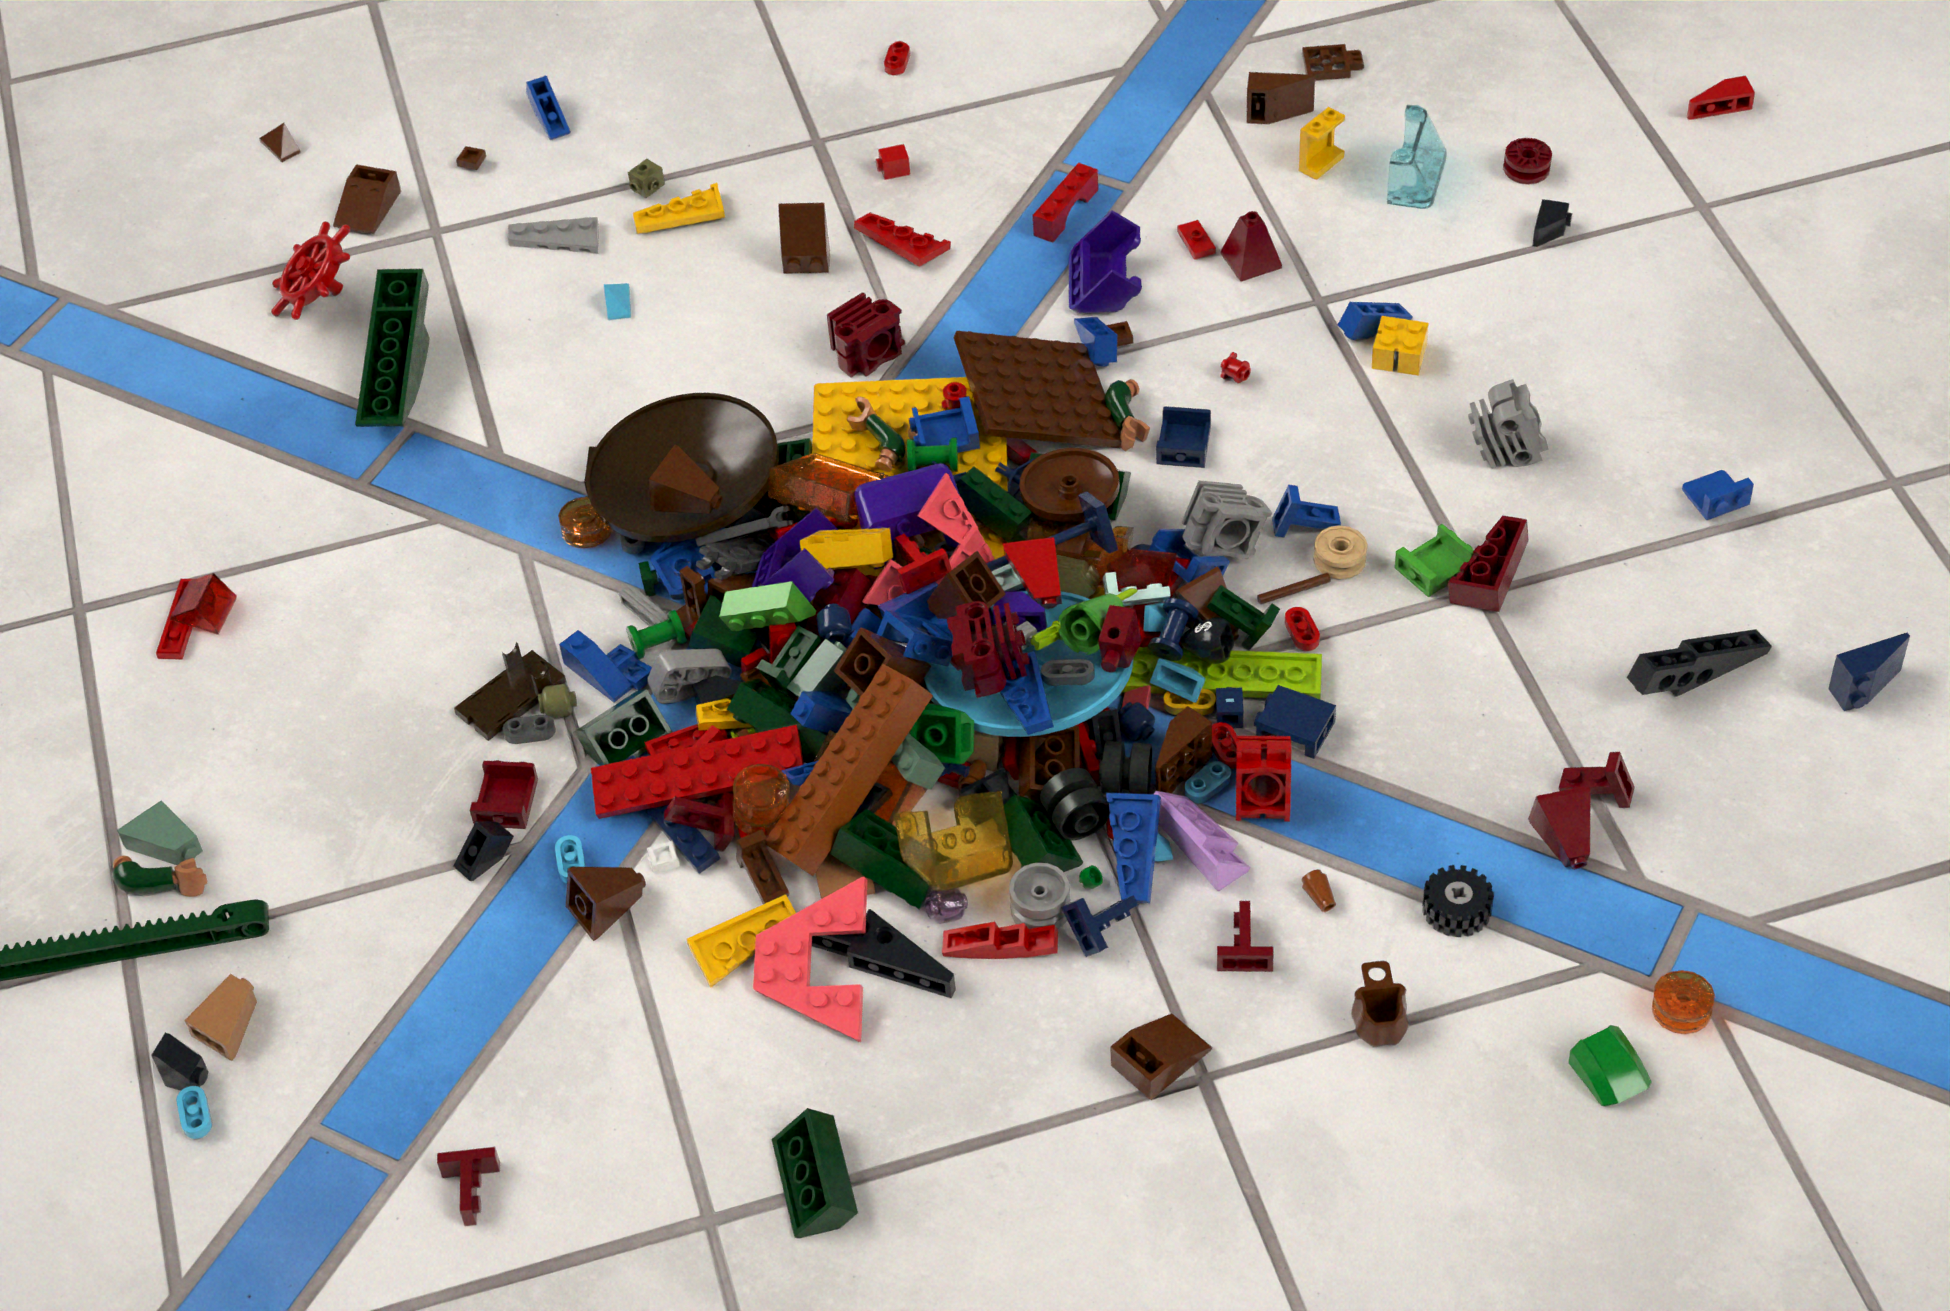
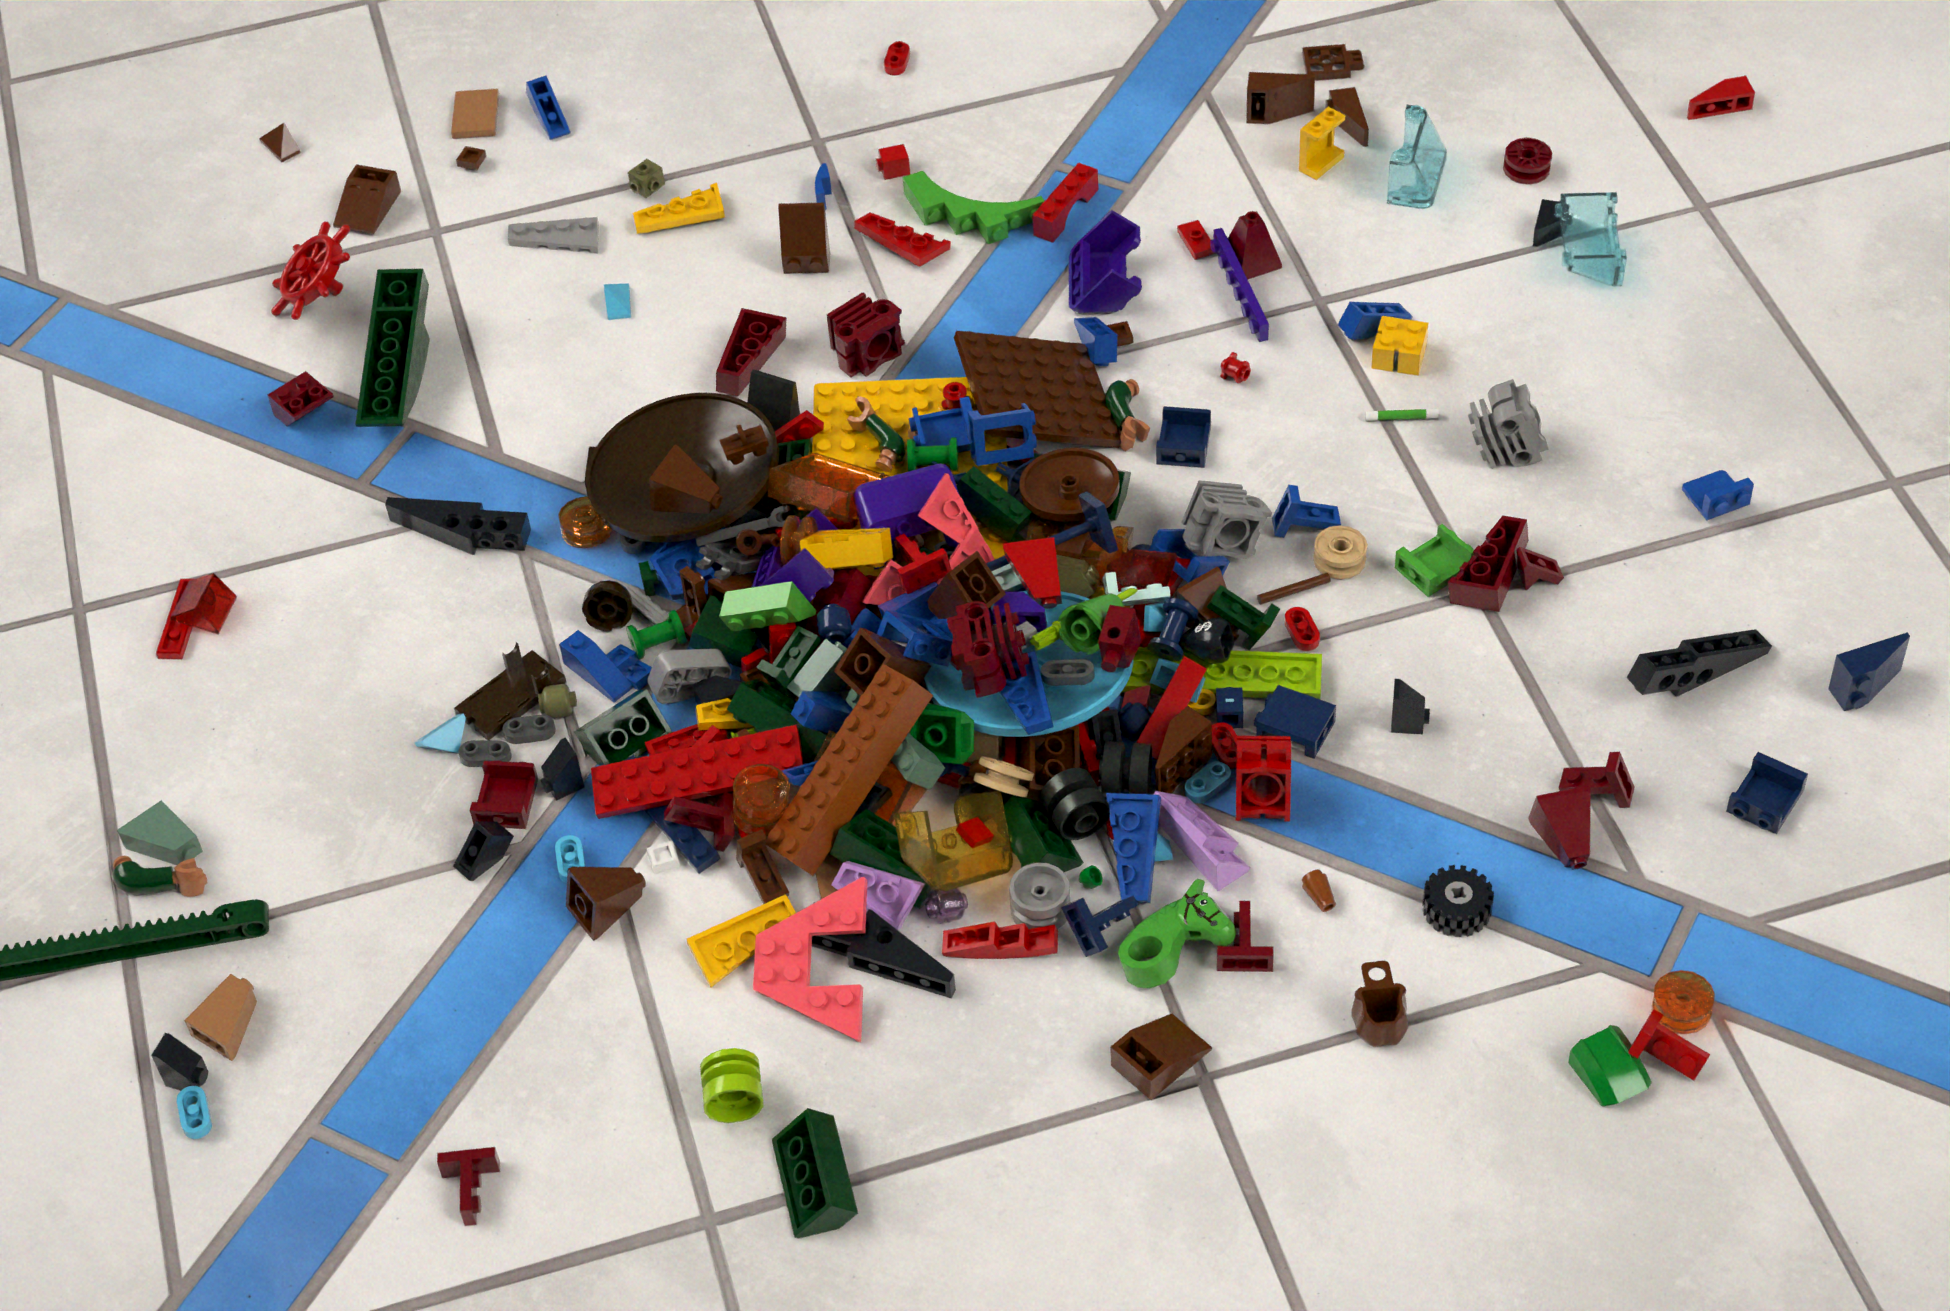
(298, 398): none -> dark red slope
(446, 736): none -> medium azure slope
(461, 523): none -> black brick
(475, 113): none -> medium nougat tile
(476, 751): none -> dark grey plate
(562, 771): none -> black slope
(607, 605): none -> dark brown cylinder
(731, 1085): none -> lime wheel
(743, 443): none -> reddish brown hips
(748, 348): none -> dark red wedge
(757, 541): none -> reddish brown plate
(774, 398): none -> pearl dark grey slope
(792, 533): none -> clear orange wheel
(801, 427): none -> red plate
(822, 184): none -> blue slope
(886, 893): none -> lavender wing
(965, 214): none -> bright green arch
(974, 832): none -> red tile
(979, 423): none -> blue panel
(1003, 776): none -> tan wheel
(1164, 933): none -> bright green animal
(1172, 702): none -> red slope
(1241, 288): none -> dark purple plate
(1347, 102): none -> reddish brown slope
(1401, 414): none -> bright green bar
(1408, 710): none -> black slope
(1535, 566): none -> dark red slope
(1591, 236): none -> clear light blue windscreen
(1668, 1047): none -> red bracket
(1767, 793): none -> dark blue panel

